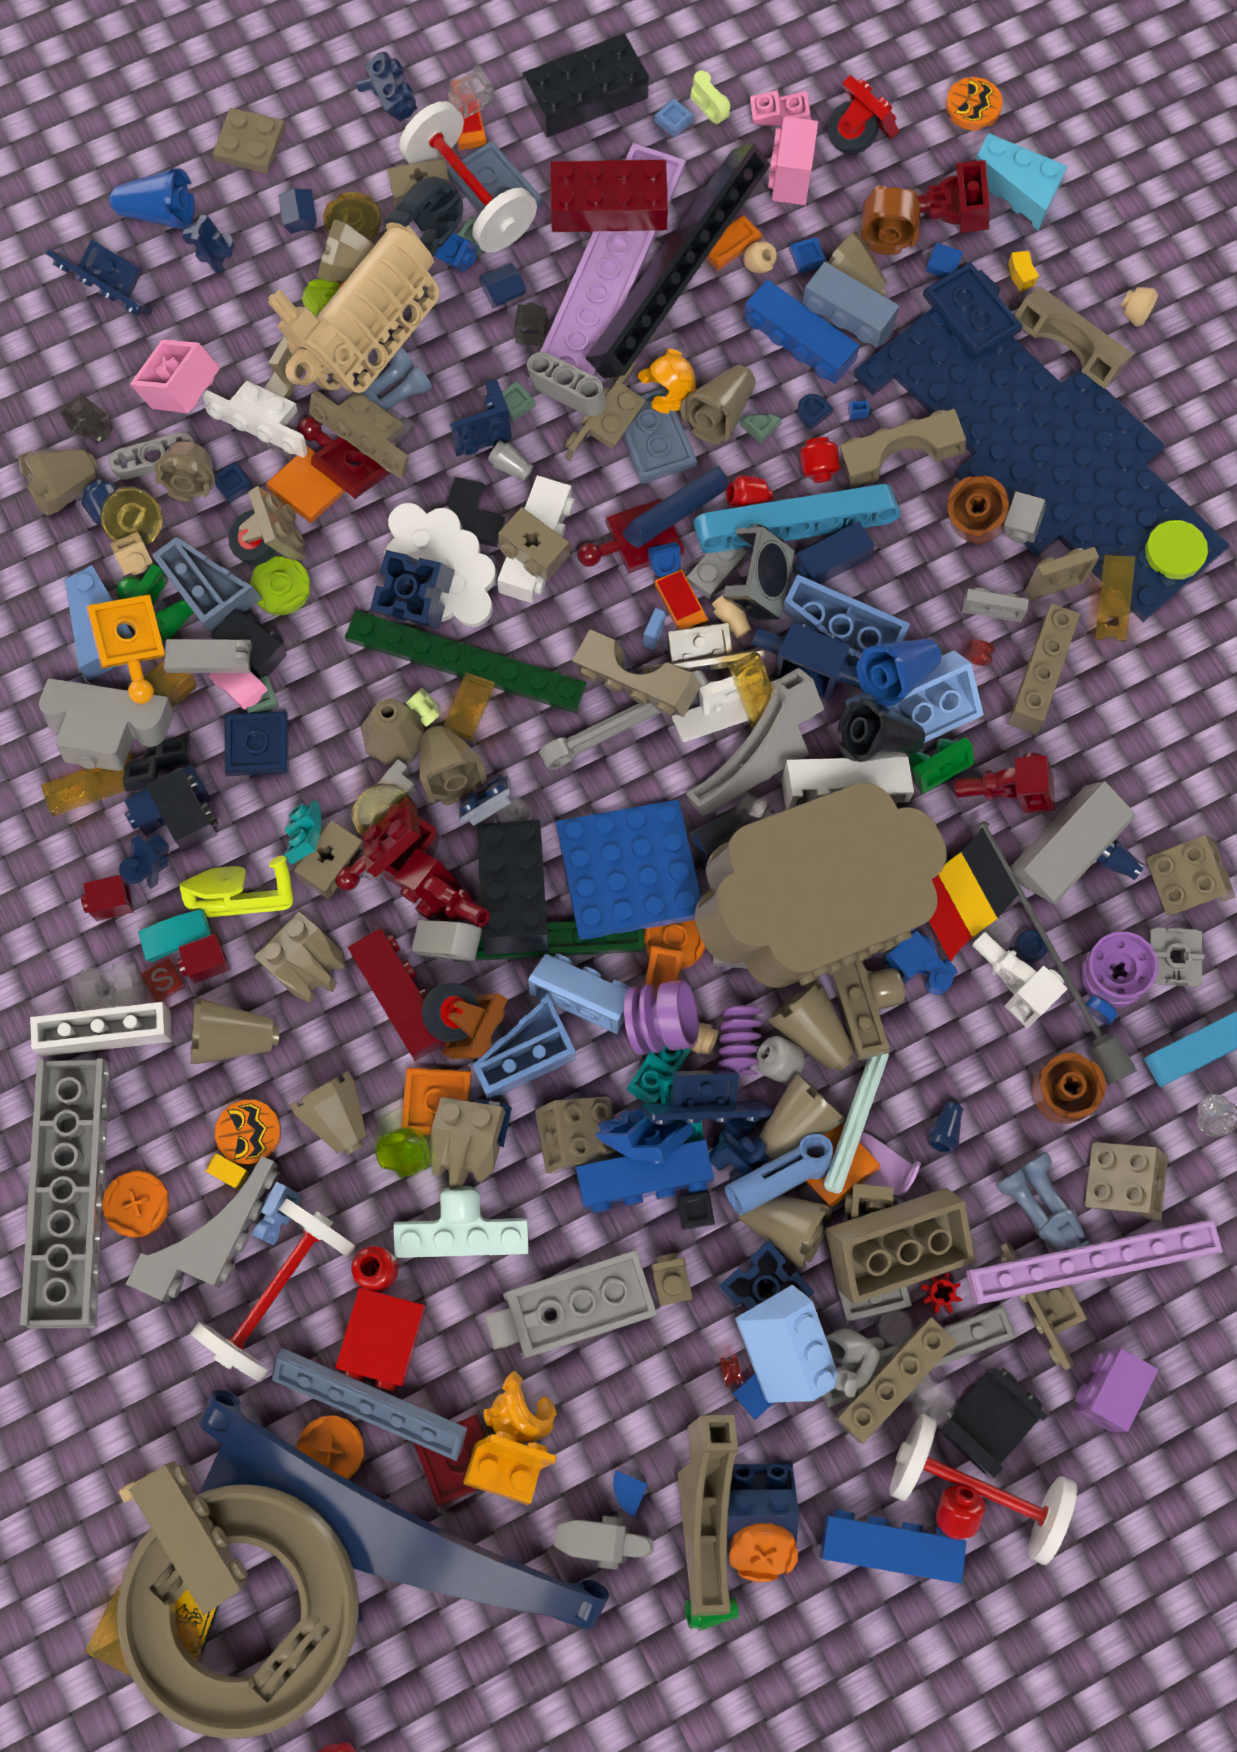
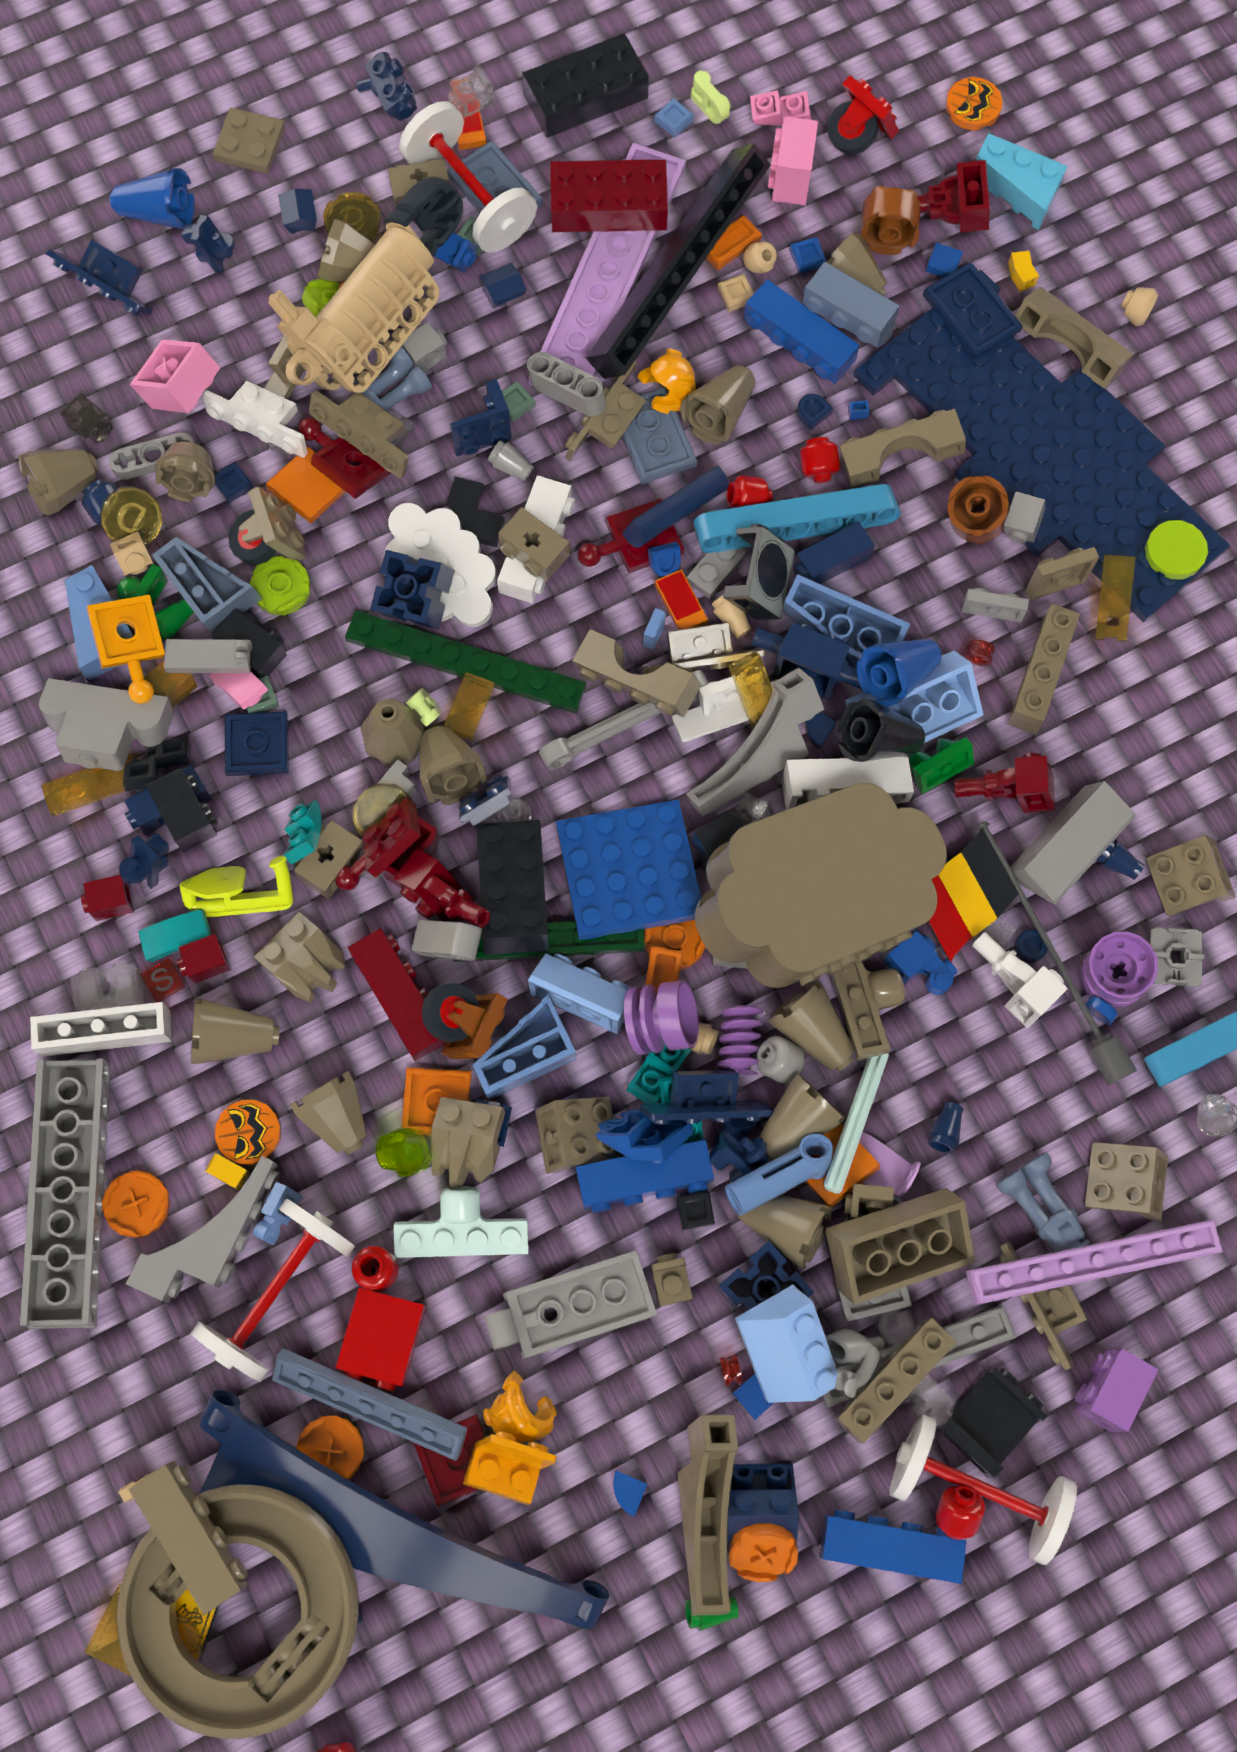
(426, 347): none -> light grey brick
(533, 318): clear smoke brick -> none
(602, 1541): light grey hinge -> none
(735, 292): none -> tan tile
(760, 425): sand green tile -> none
(819, 729): none -> dark blue tile
(949, 1298): red gear -> none
(1073, 1071): dark orange brick -> none

